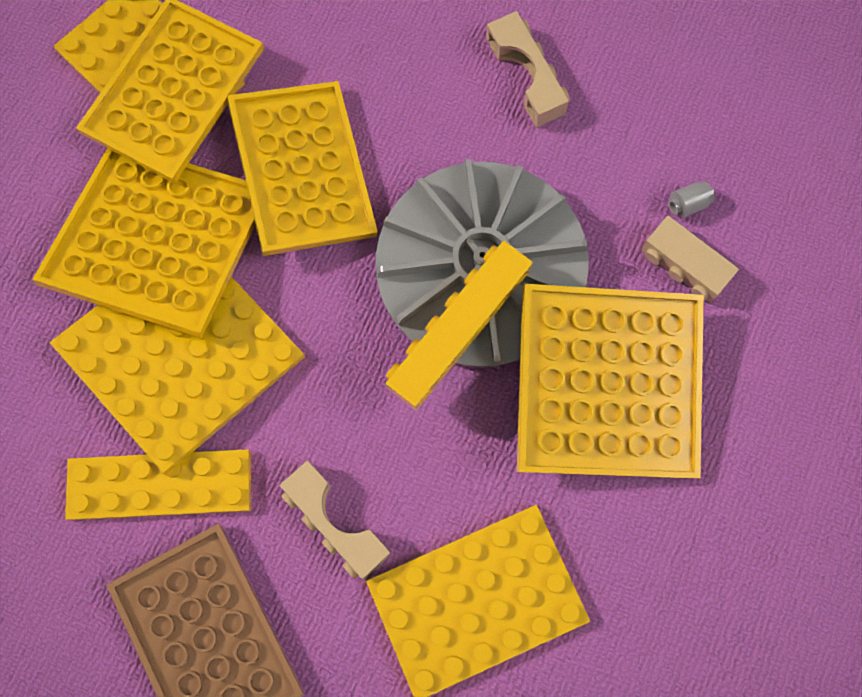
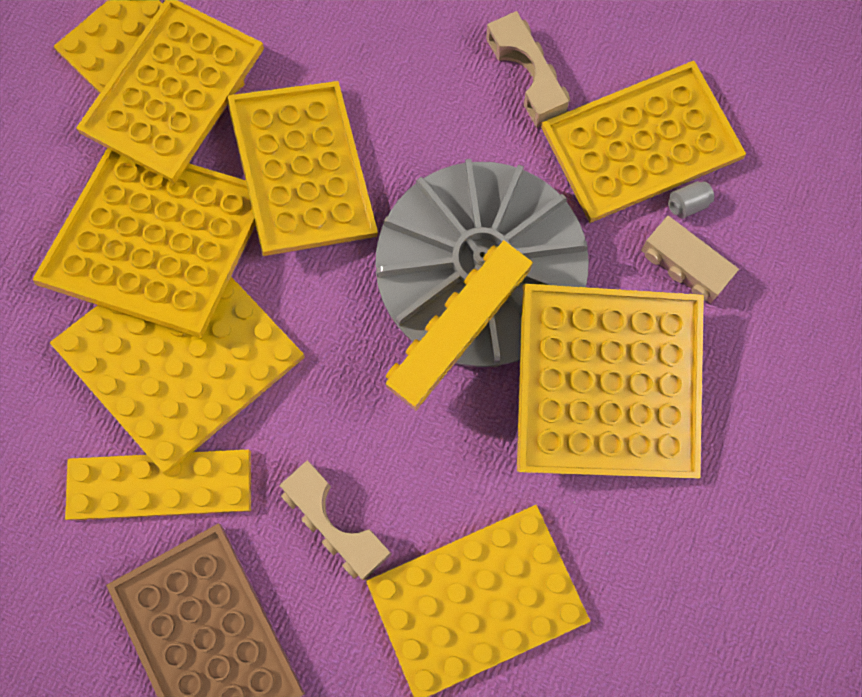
(642, 141): none -> yellow plate

